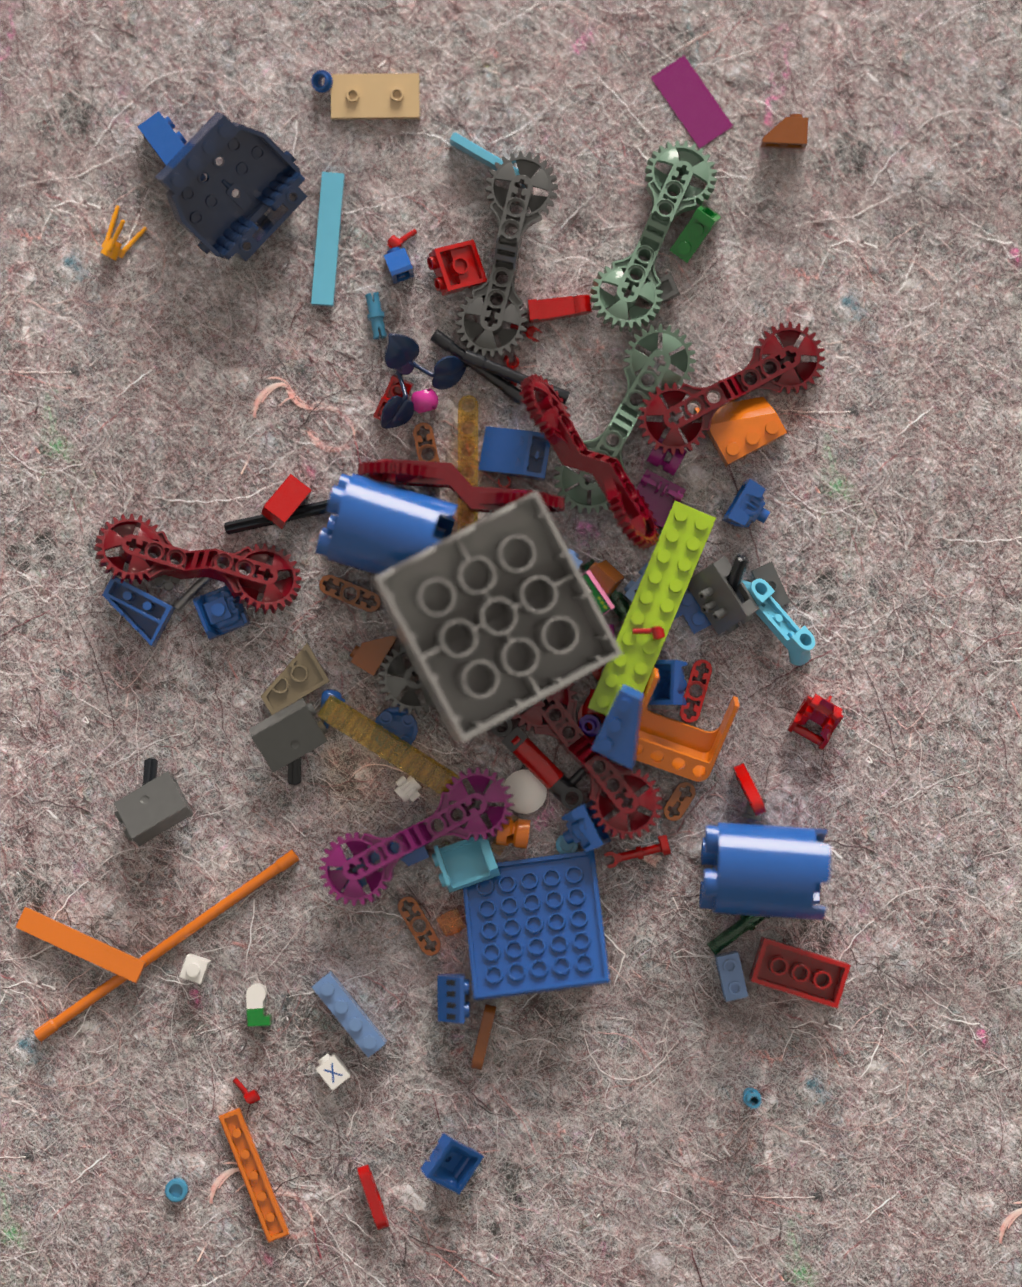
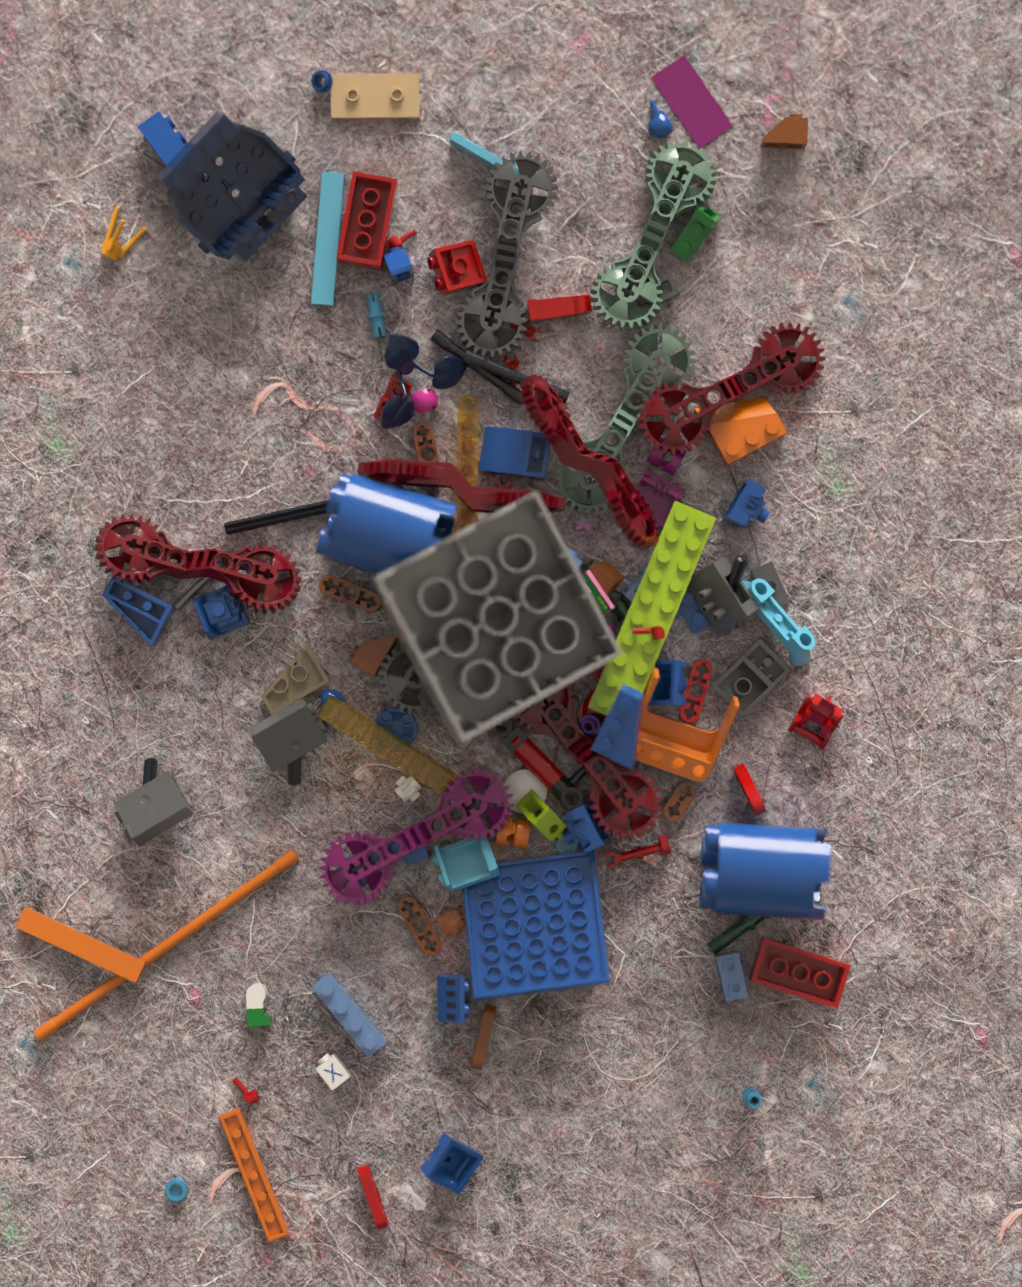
(195, 968): white brick -> none
(285, 501): red panel -> none
(367, 221): none -> red brick
(547, 822): none -> lime torso
(659, 123): none -> blue piece
(752, 676): none -> dark grey slope

